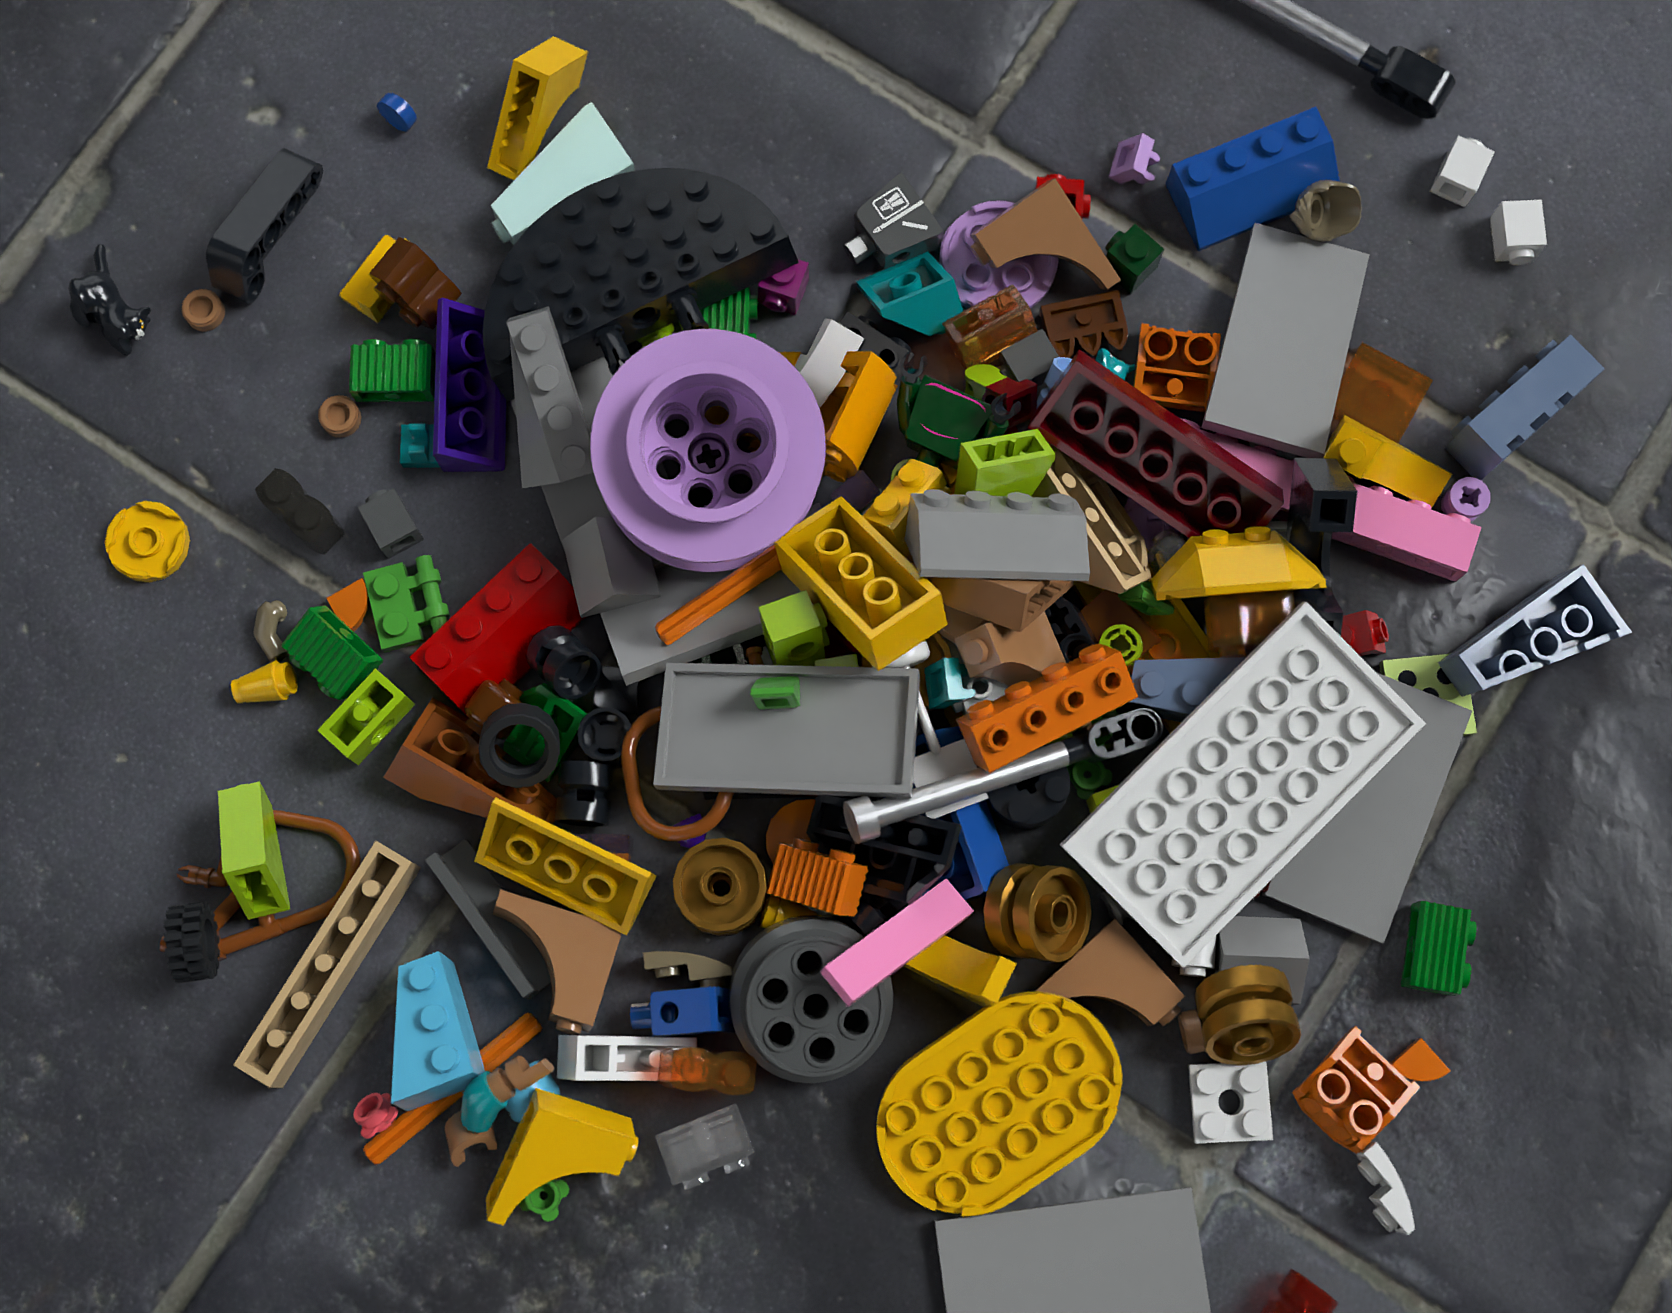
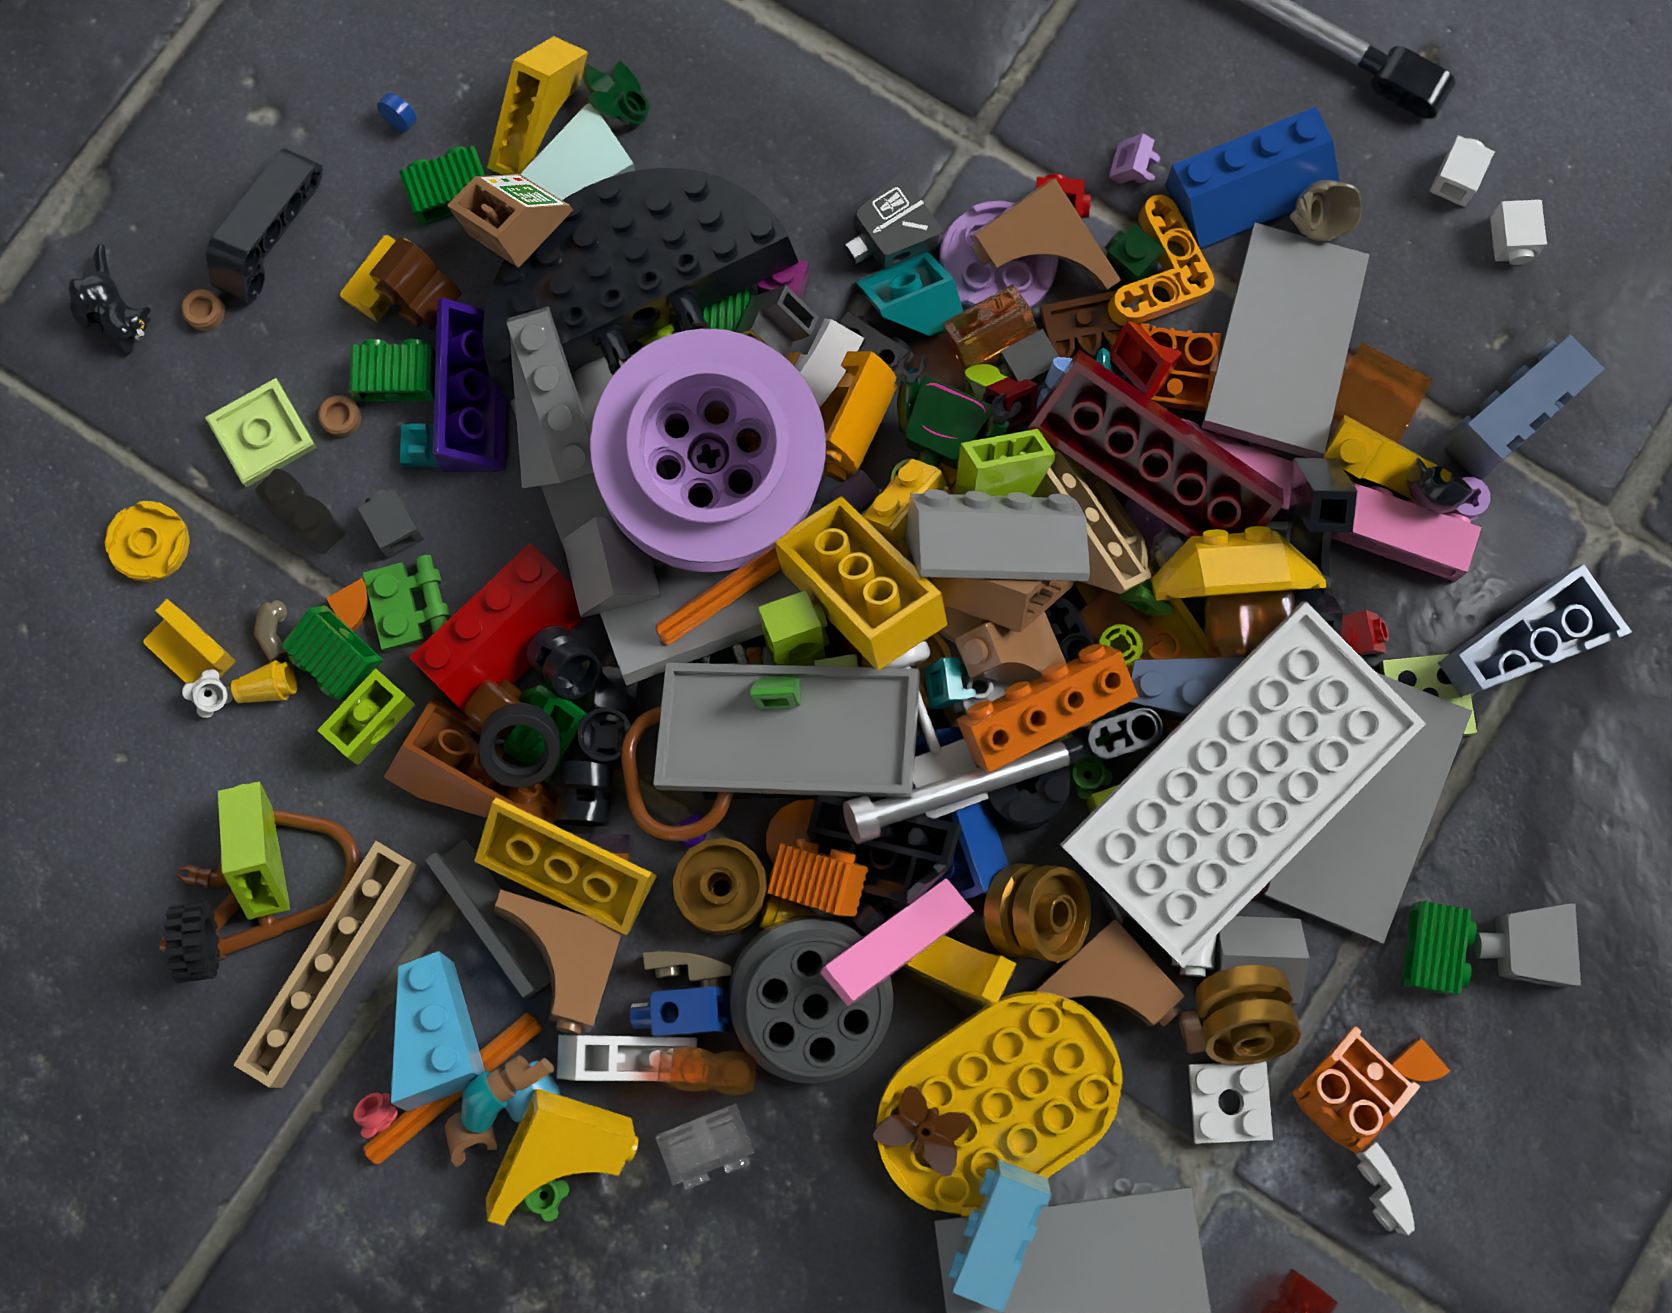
(185, 645): none -> yellow panel
(207, 705): none -> white plate
(260, 432): none -> yellowish green tile
(438, 181): none -> green brick
(508, 214): none -> medium nougat slope
(616, 94): none -> dark green plate
(778, 319): none -> flat silver piece
(927, 1128): none -> reddish brown piece
(999, 1234): none -> medium azure wedge
(1143, 358): none -> red slope
(1174, 277): none -> light orange beam
(1432, 491): none -> black hair
(1535, 946): none -> light grey torso

